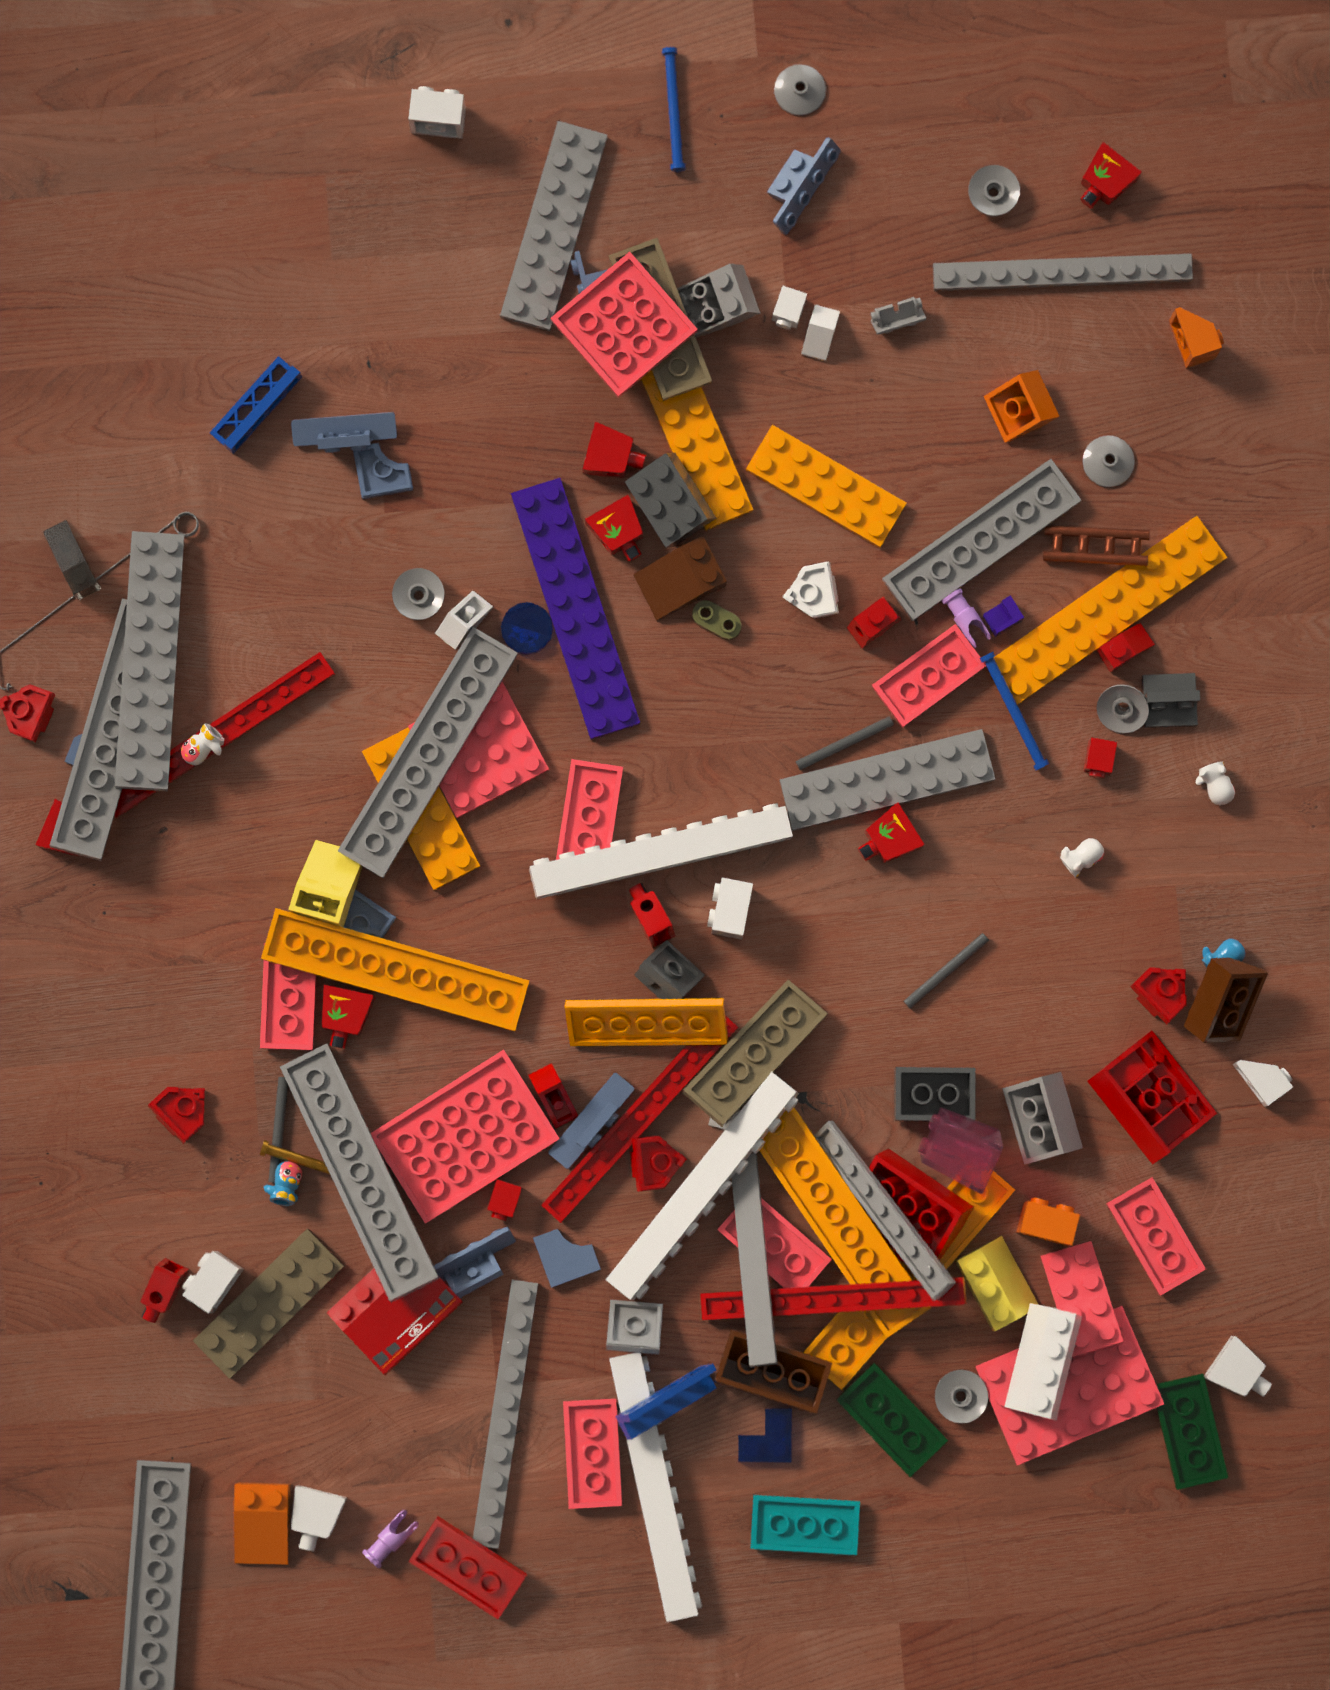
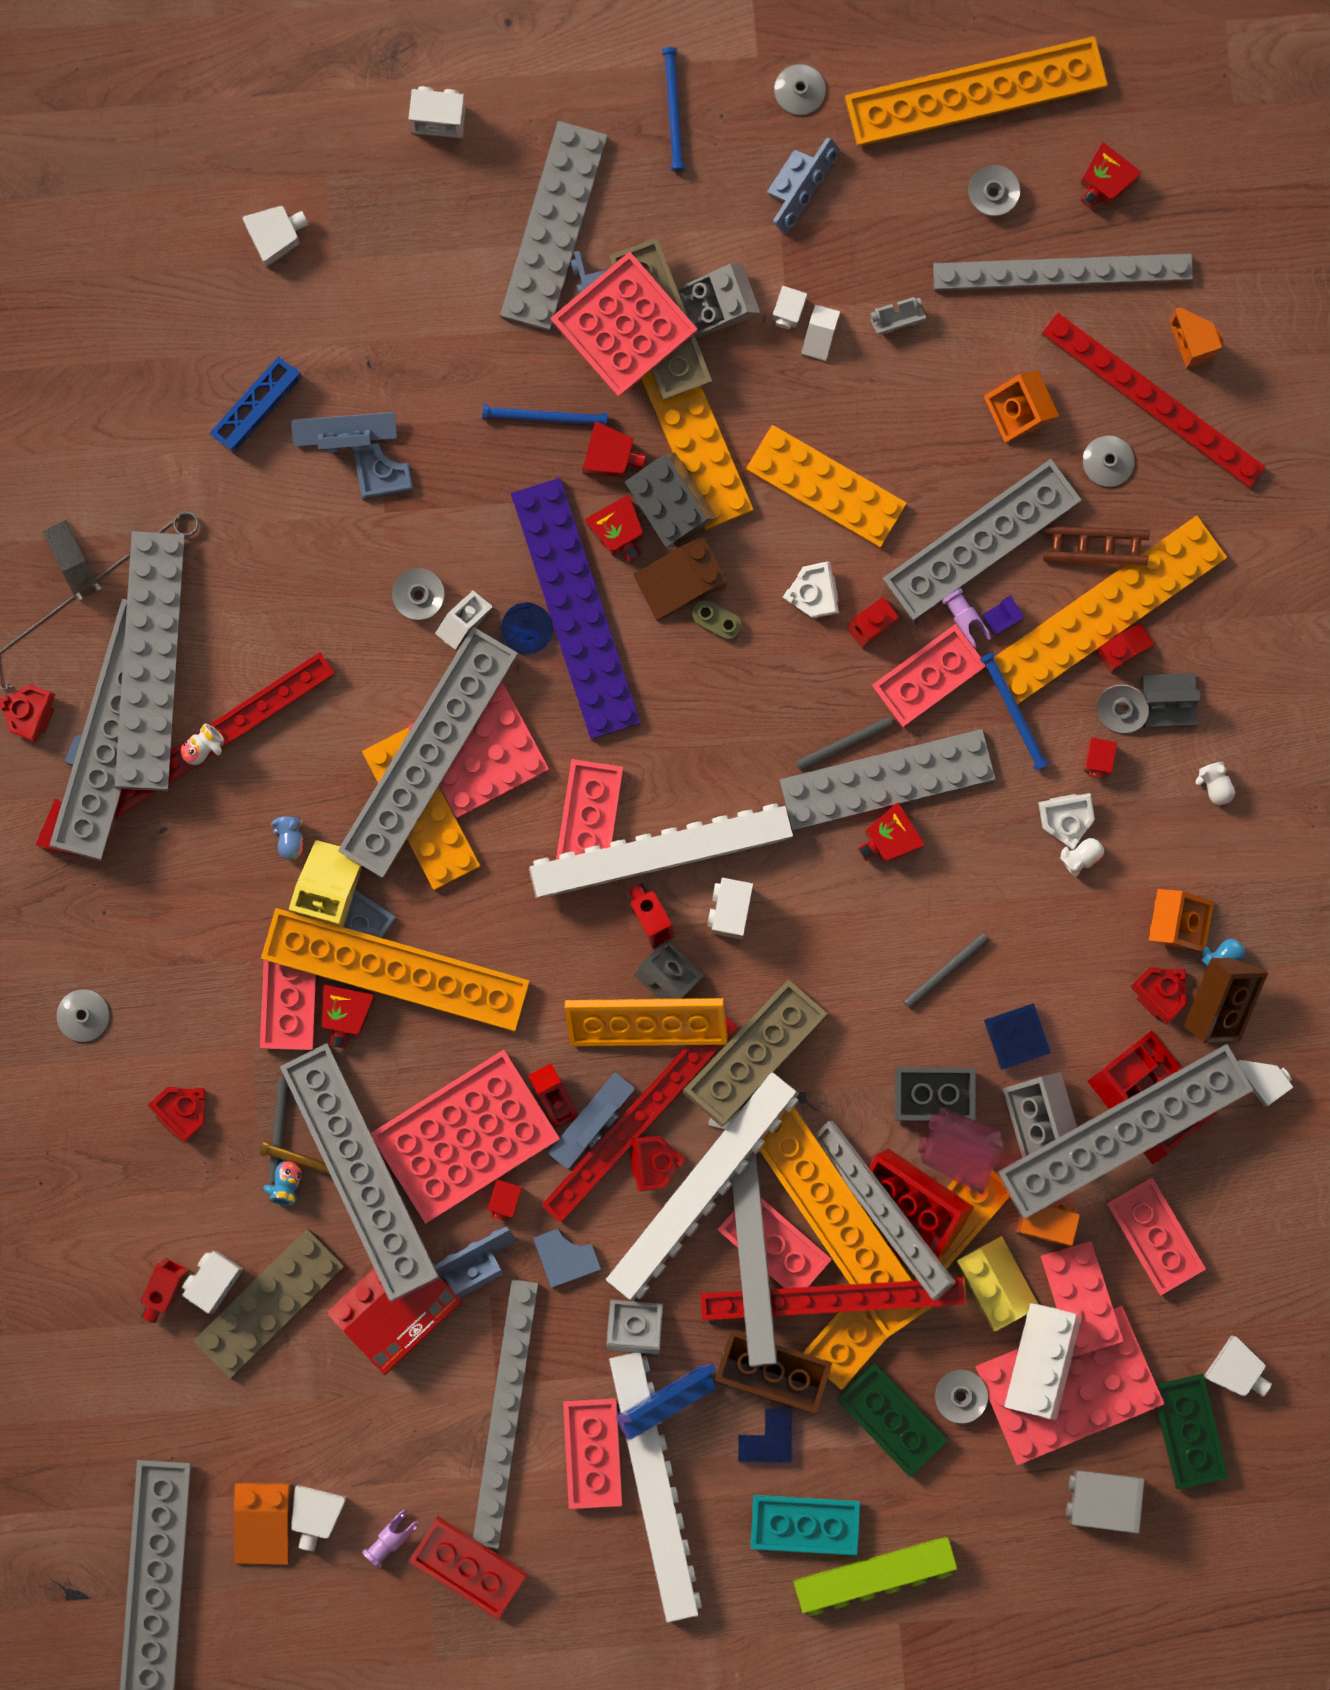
(96, 1015): none -> light grey dish
(274, 232): none -> white torso
(290, 839): none -> medium blue animal
(547, 416): none -> blue bar
(875, 1575): none -> lime brick
(976, 91): none -> light orange plate
(1017, 1036): none -> clear blue plate
(1067, 817): none -> white plate
(1105, 1500): none -> light grey slope
(1124, 1131): none -> light grey plate
(1153, 400): none -> red plate
(1181, 920): none -> orange slope

